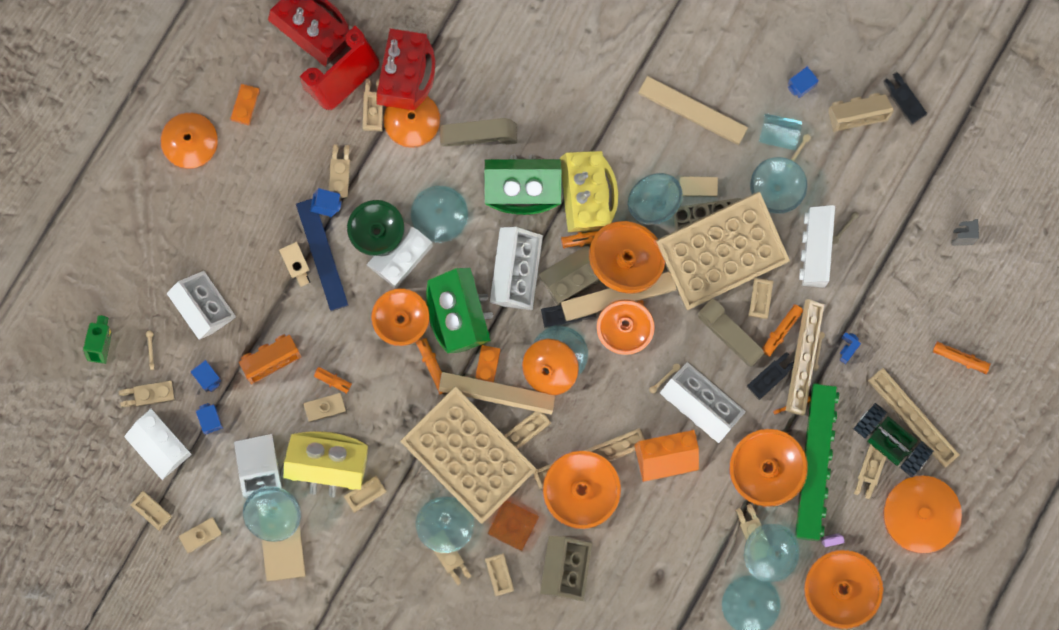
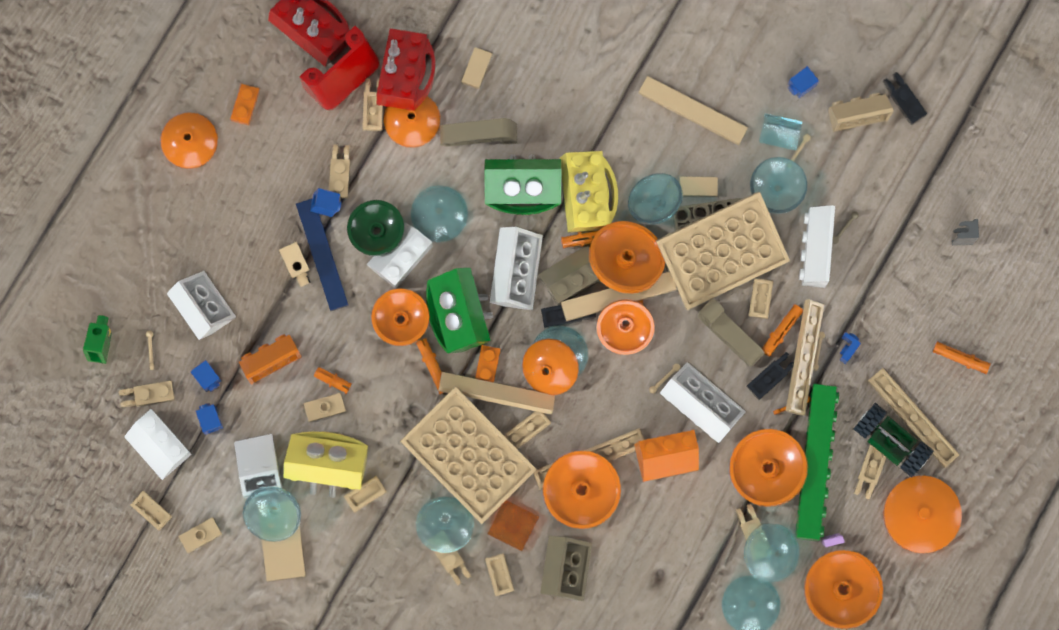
(476, 68): none -> tan tile

